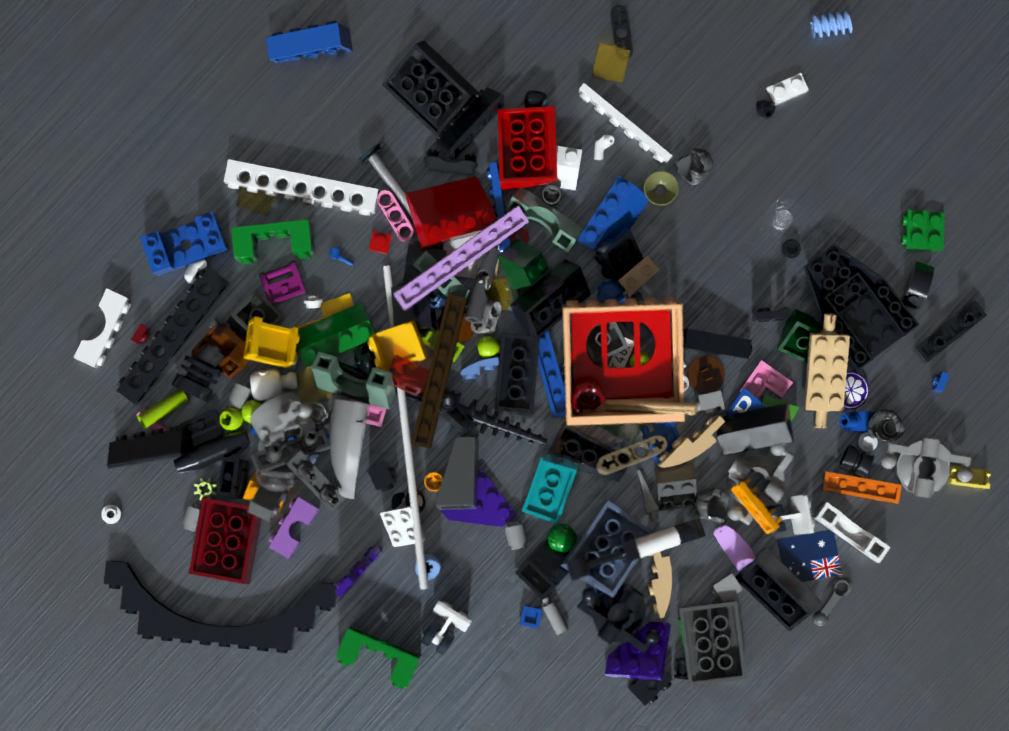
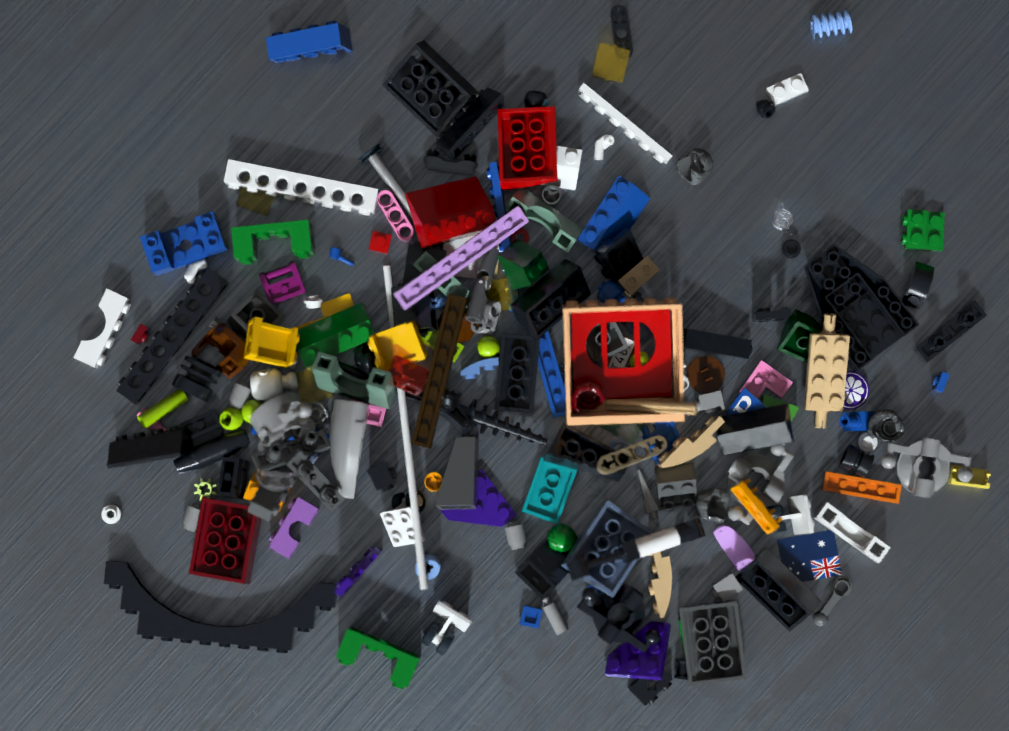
(663, 178): olive piece -> none

